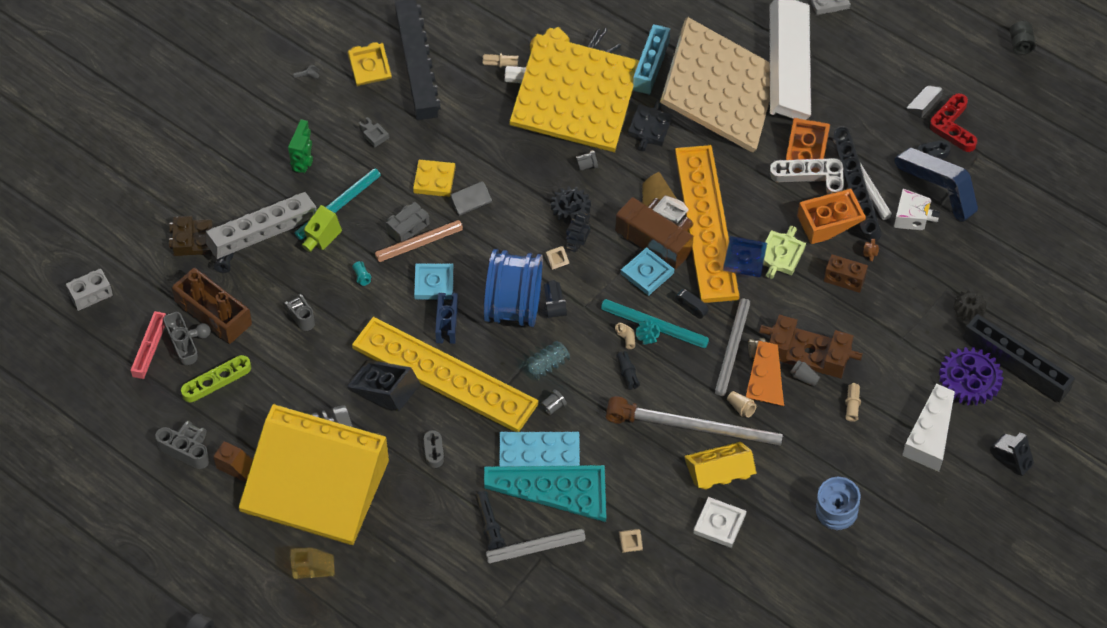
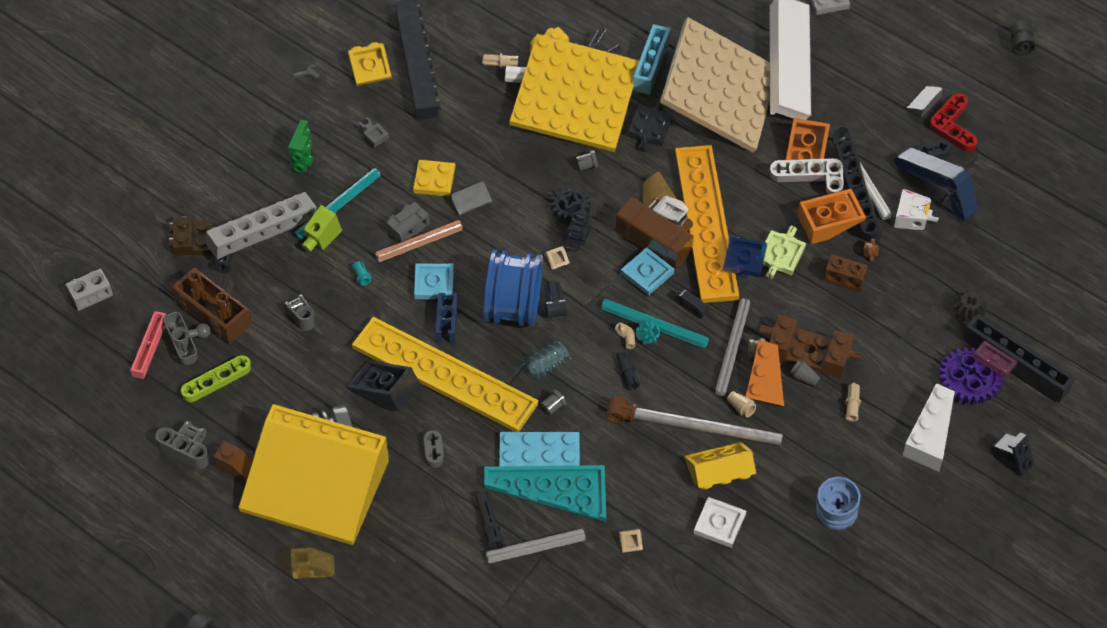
(995, 359): none -> clear pink plate

